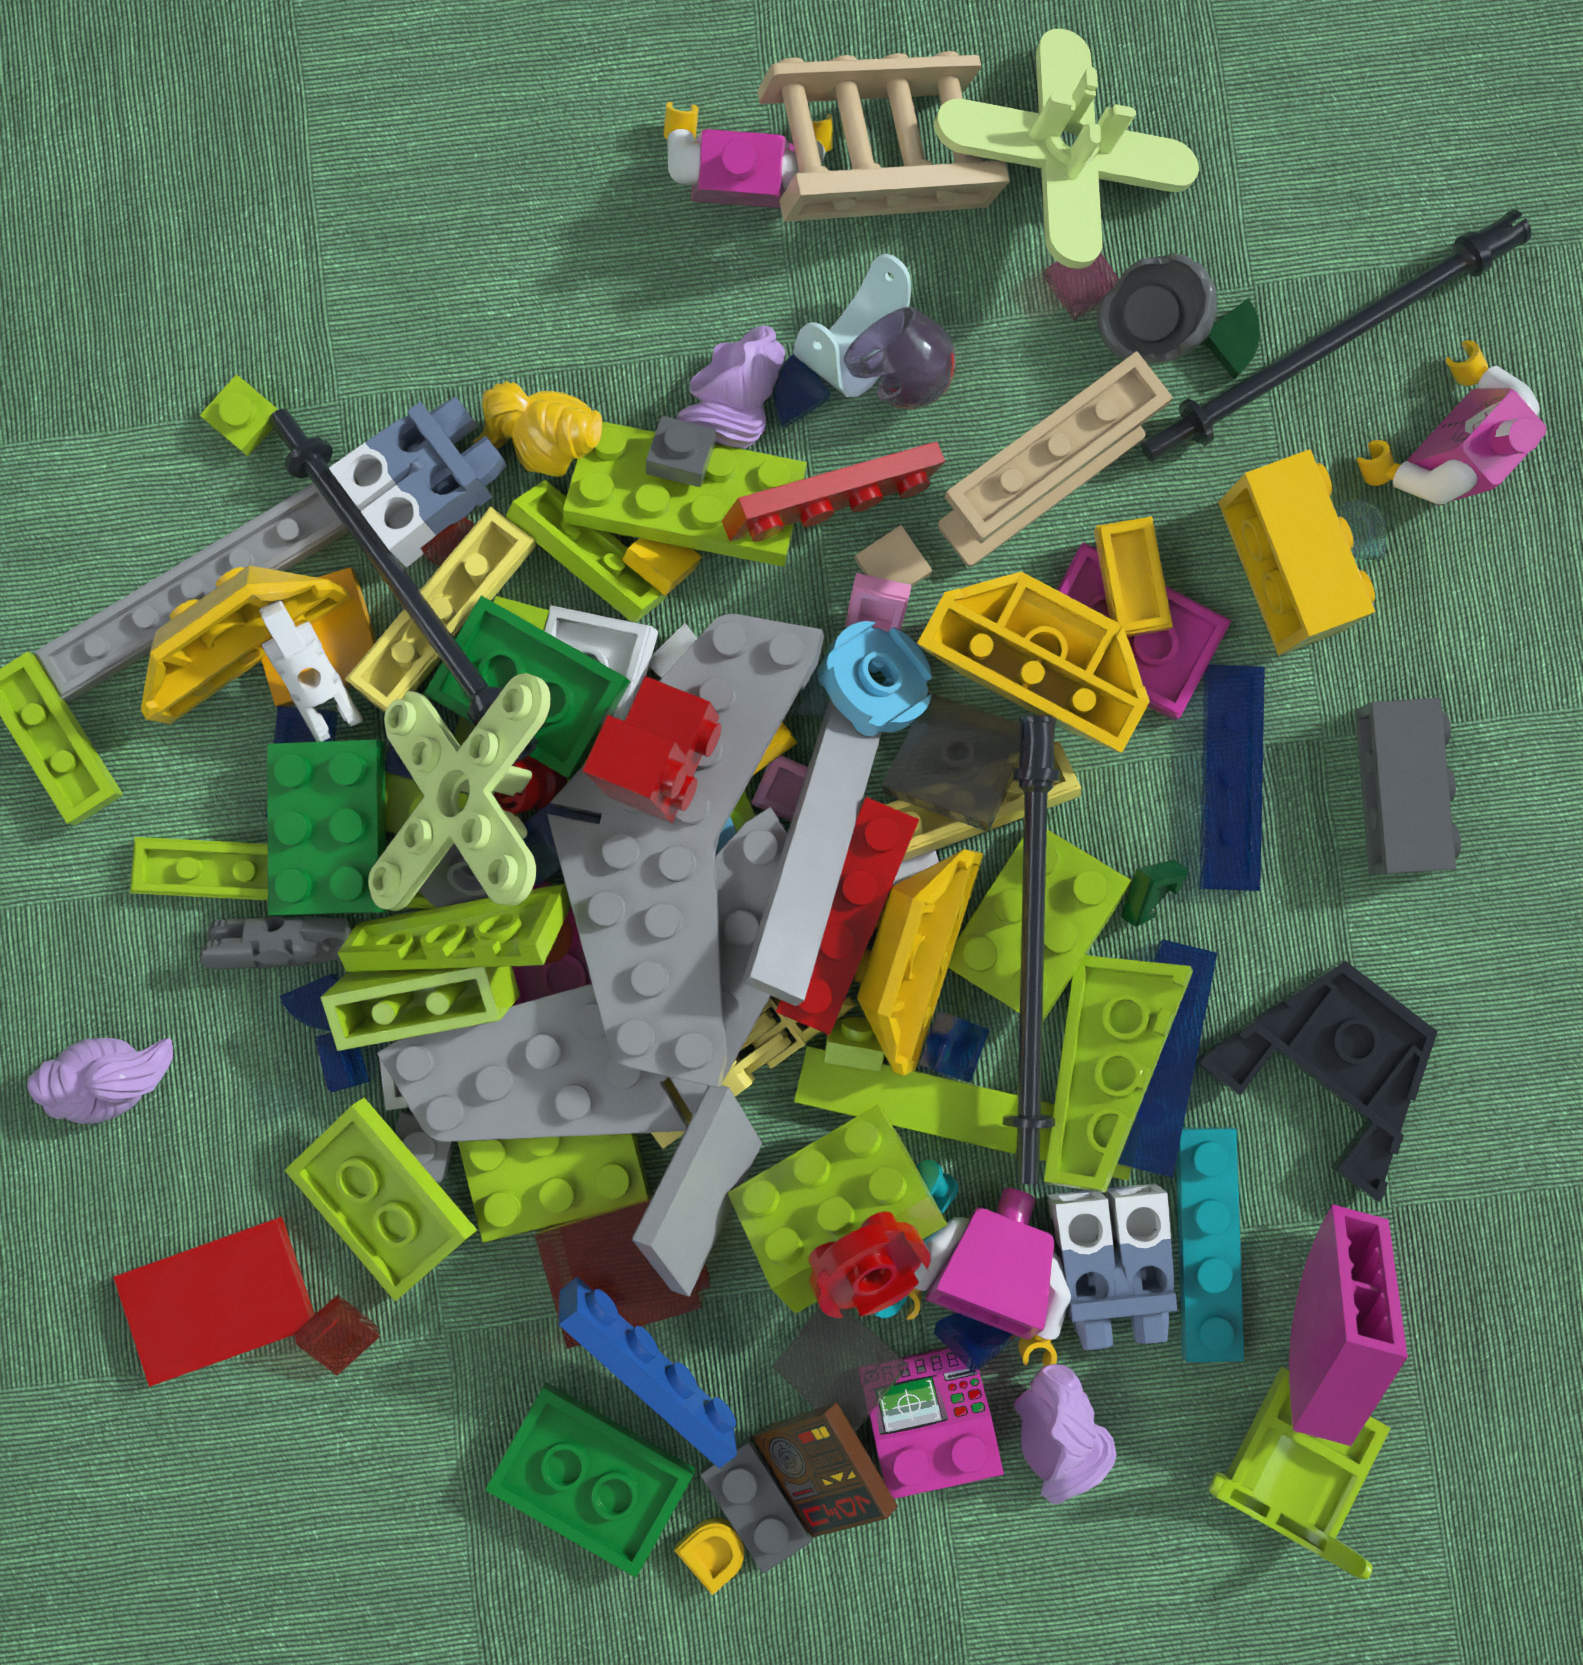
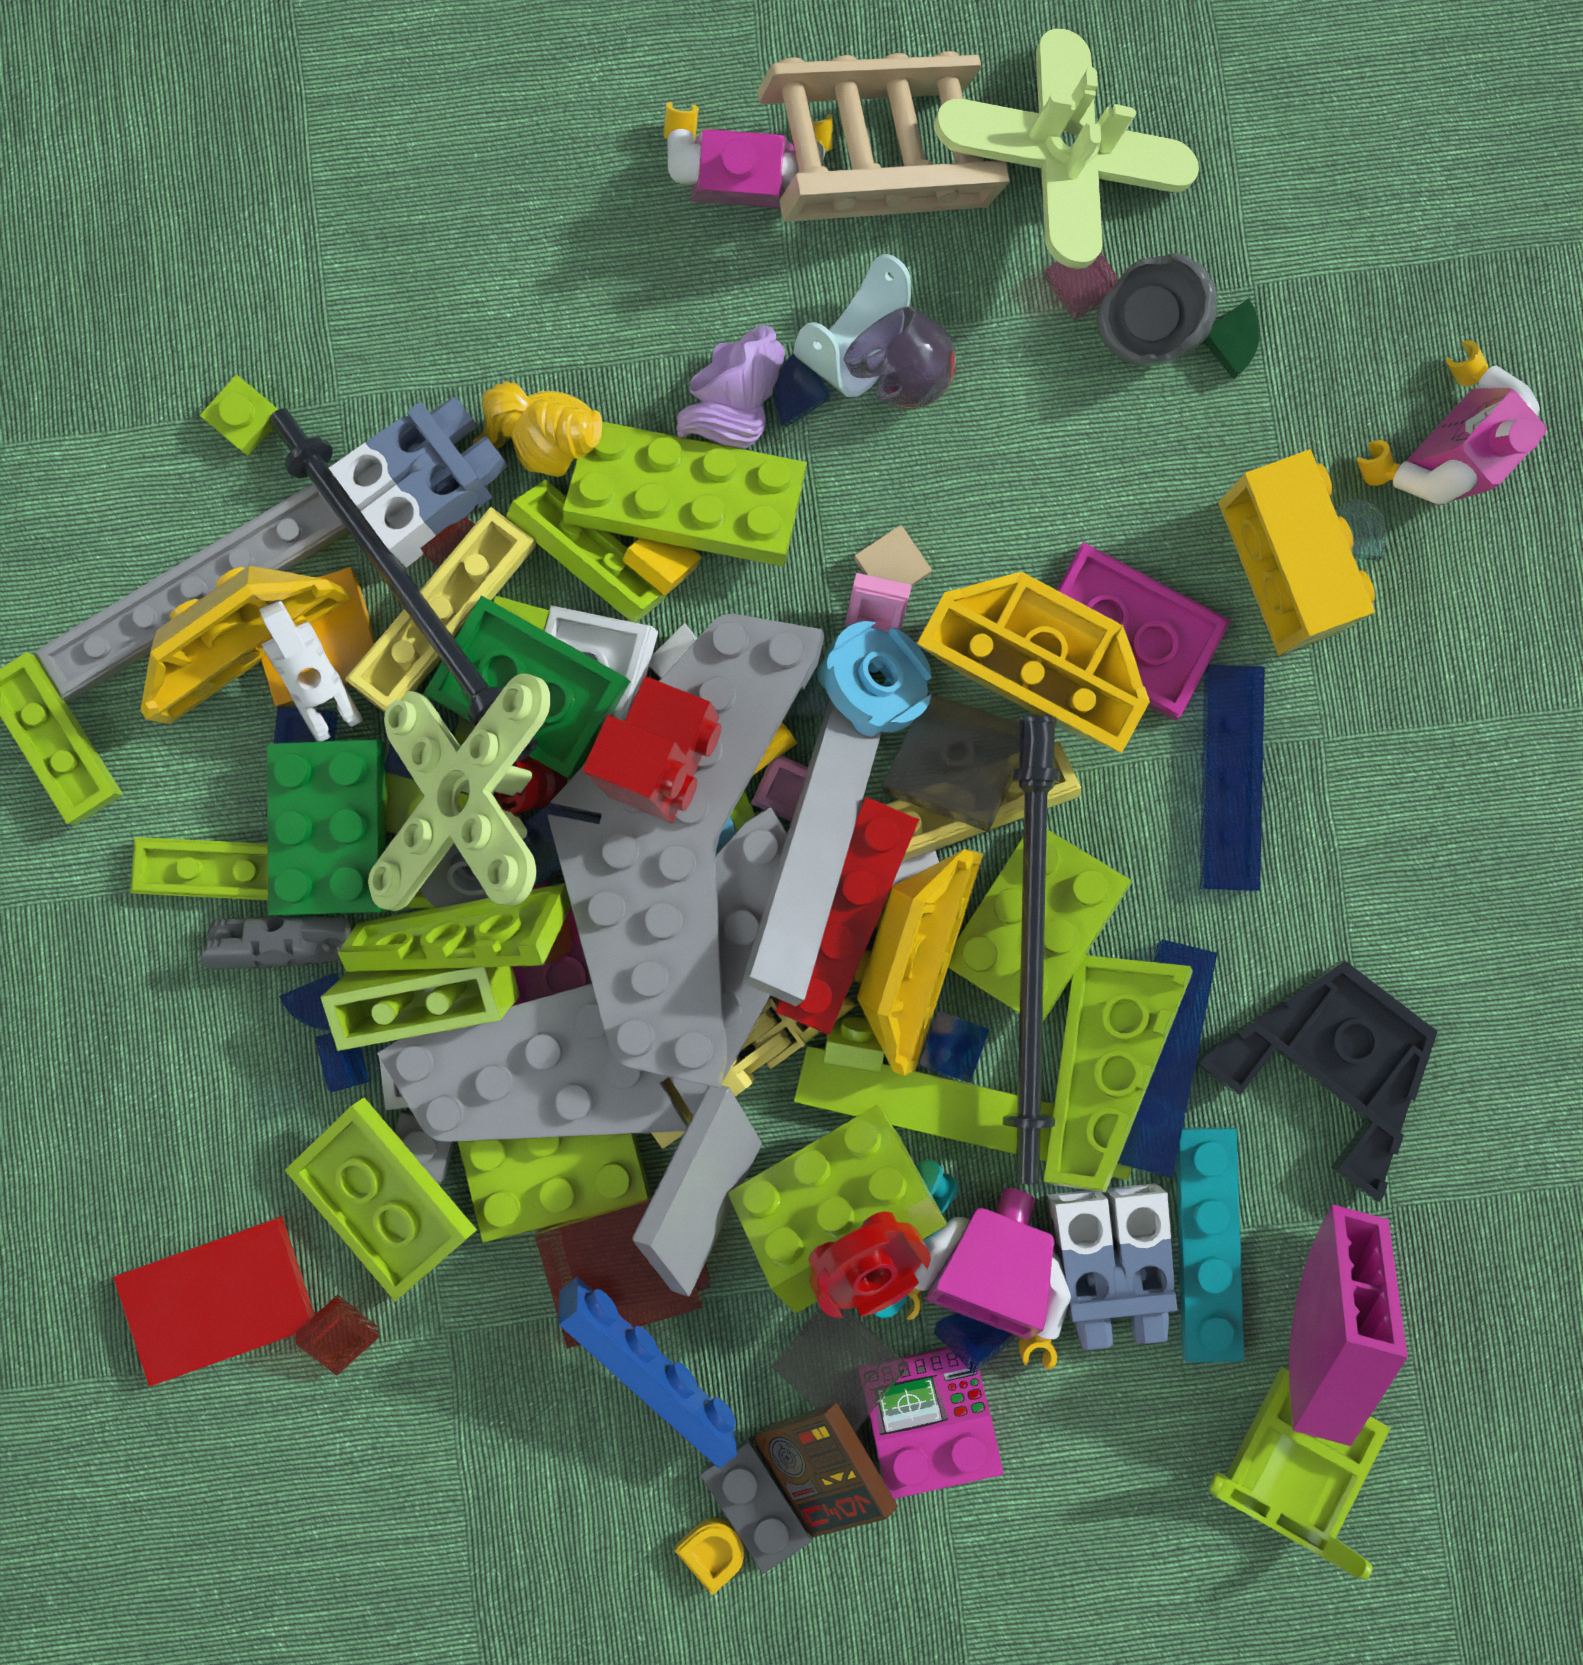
(98, 1079): lavender hair -> none
(590, 1479): green plate -> none
(680, 451): dark grey plate -> none
(818, 496): plate -> none
(1052, 460): tan fence -> none
(1061, 1435): lavender hair -> none
(1133, 576): yellow tile -> none
(1150, 887): dark green tile -> none
(1406, 786): dark grey brick -> none
(1471, 255): black bar -> none

